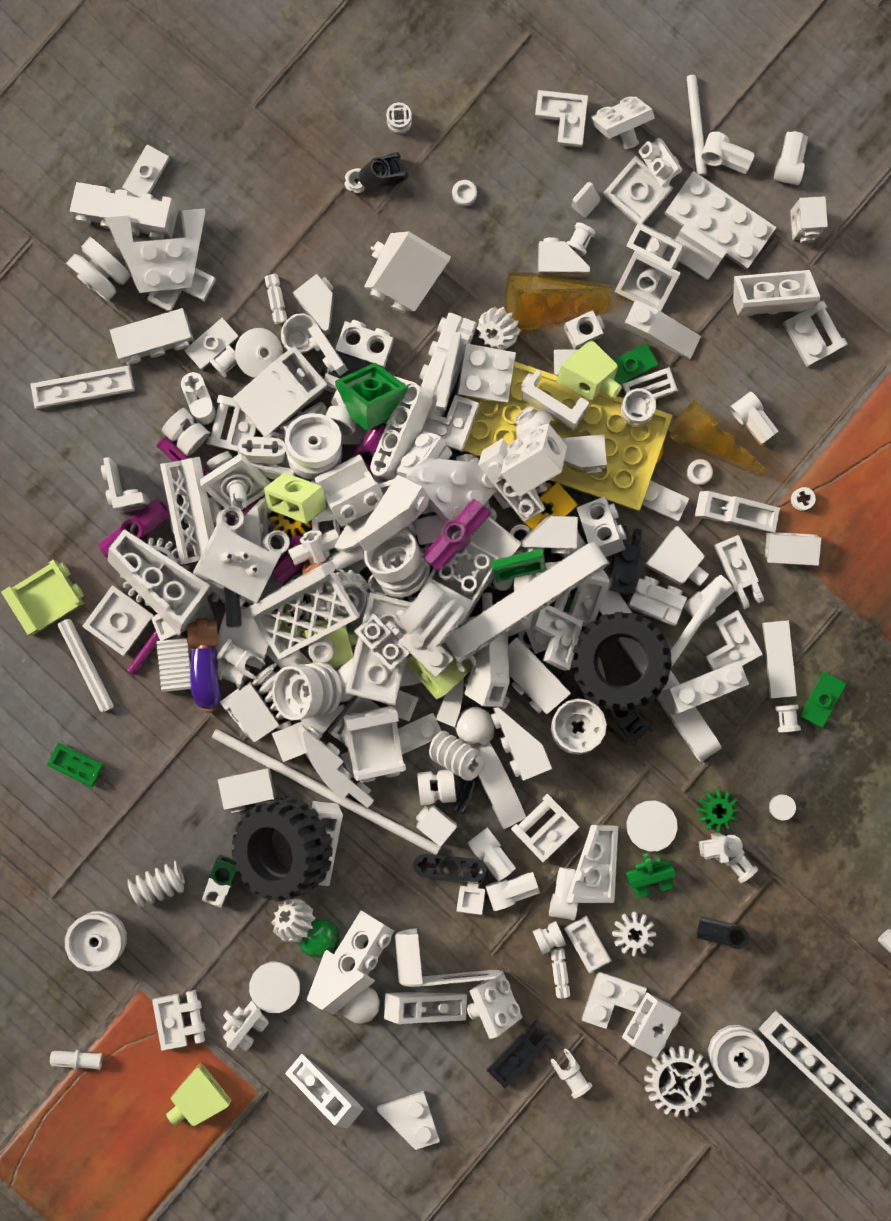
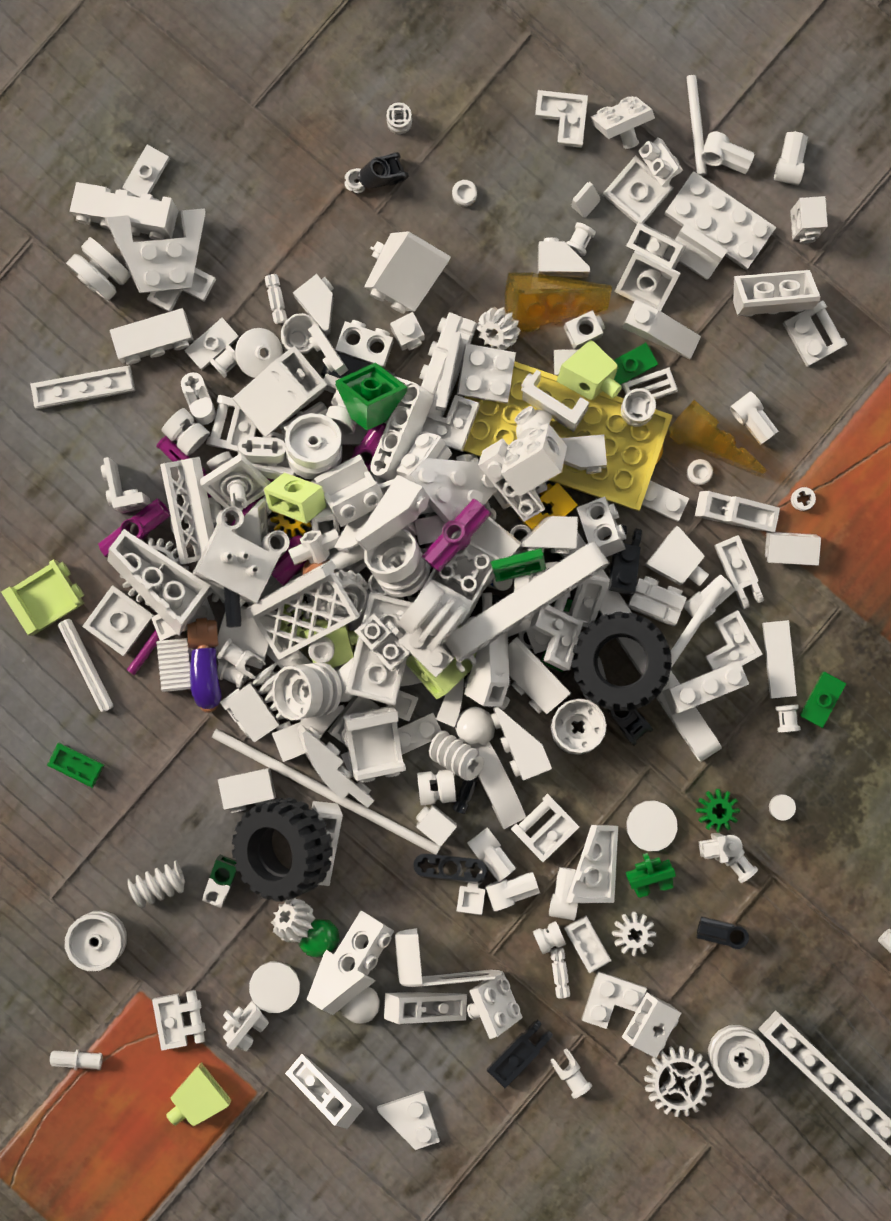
(407, 332): none -> white brick

